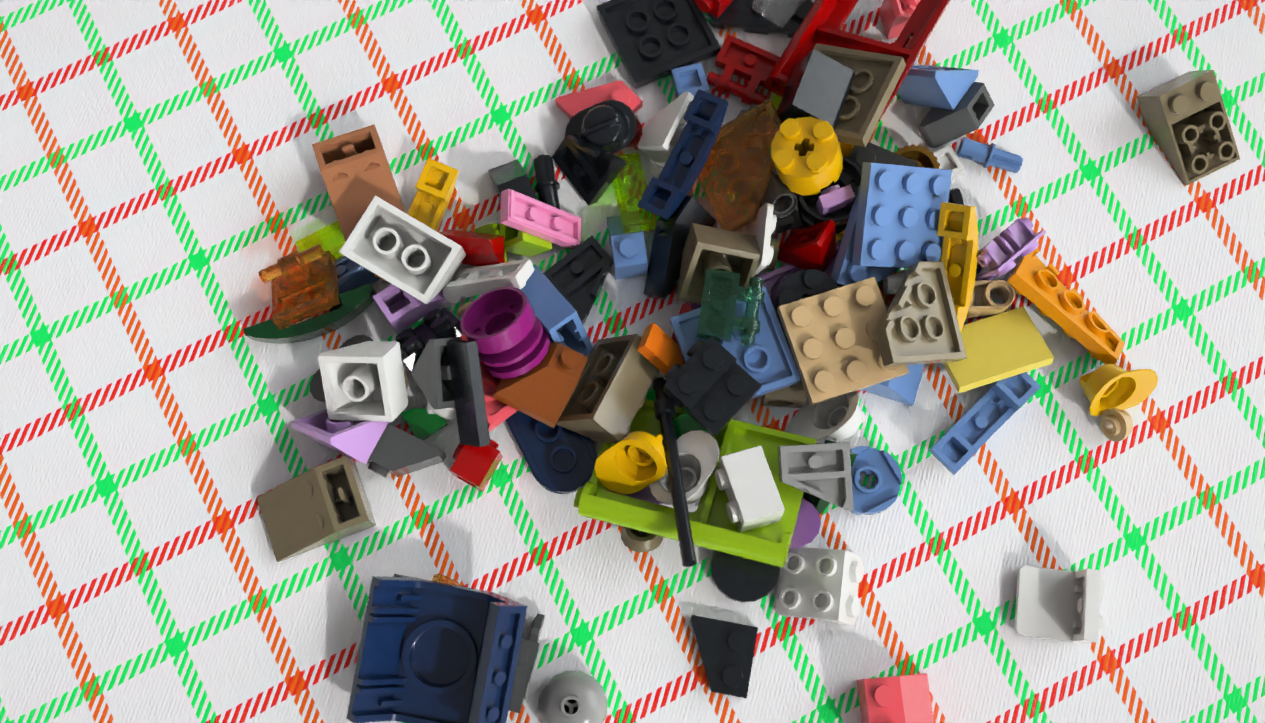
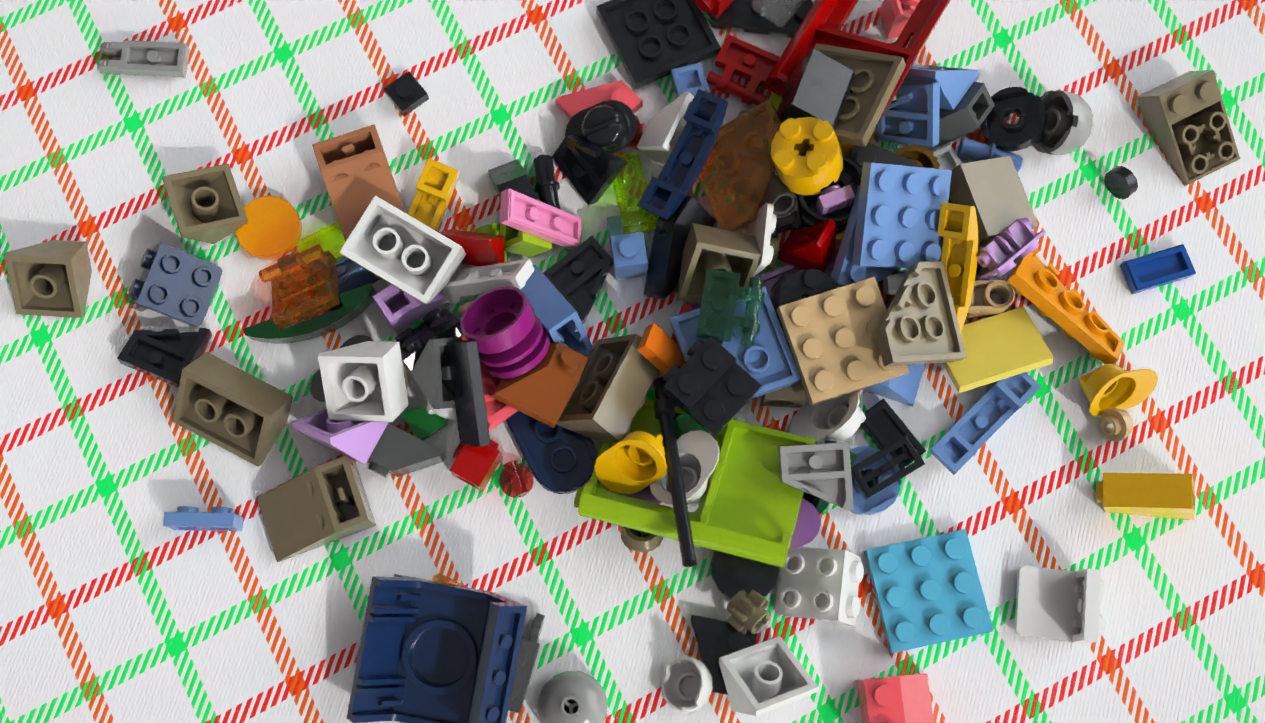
(50, 278): none -> dark tan slope
(145, 58): none -> light grey hinge
(163, 352): none -> black wing
(175, 284): none -> bracket
(190, 519): none -> medium blue plate
(205, 203): none -> dark tan slope
(231, 408): none -> dark tan slope
(270, 228): none -> light orange tile
(406, 93): none -> black plate
(516, 479): none -> clear red plate
(686, 684): none -> white hair
(748, 611): none -> dark tan gear
(749, 489): white brick -> none
(764, 677): none -> white slope
(861, 482): none -> black tile
(886, 427): none -> black tile
(912, 118): none -> medium blue wing
(928, 591): none -> medium azure plate
(995, 193): none -> brick
(1026, 131): none -> black plate
(1067, 123): none -> light grey cylinder
(1121, 182): none -> black tile
(1148, 494): none -> yellow slope
(1157, 269): none -> blue tile

